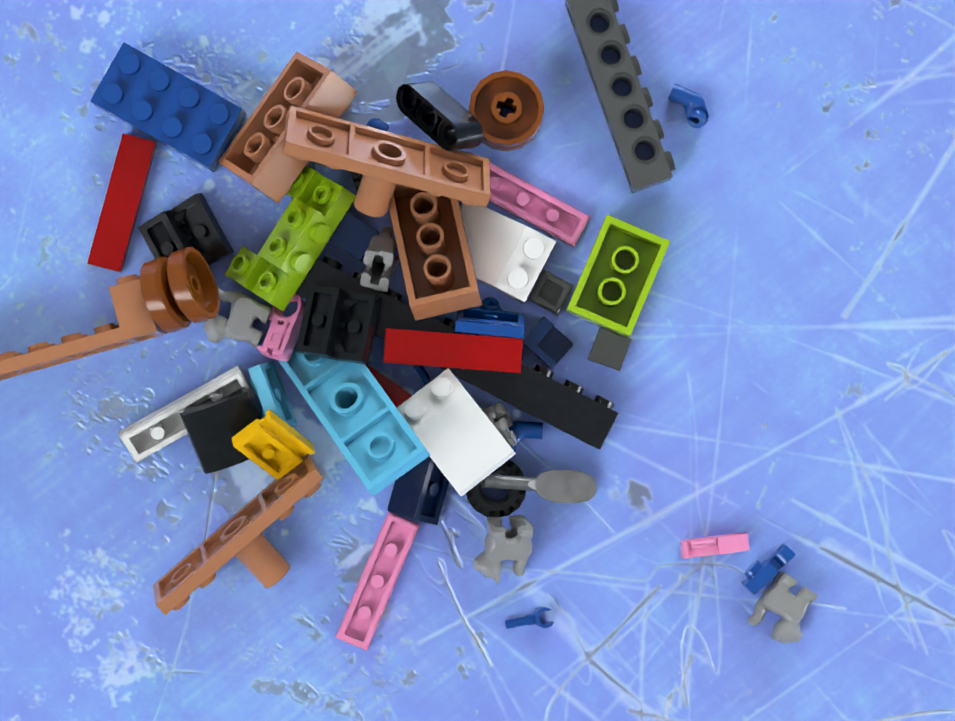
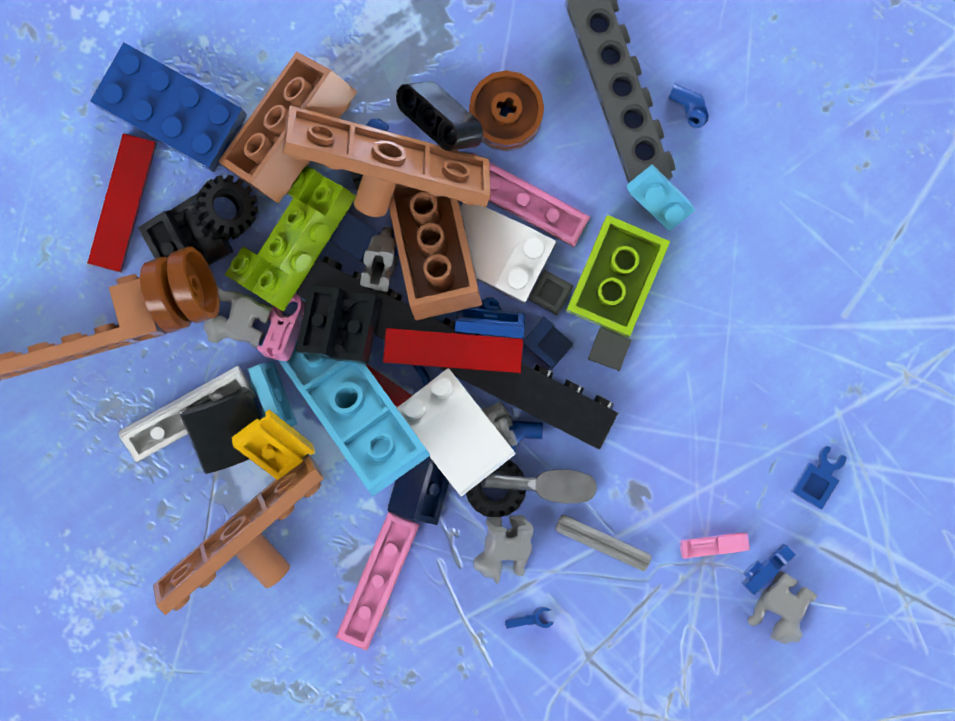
(238, 195): none -> black tyre
(603, 542): none -> light grey axle
(660, 197): none -> medium azure plate
(815, 482): none -> blue plate

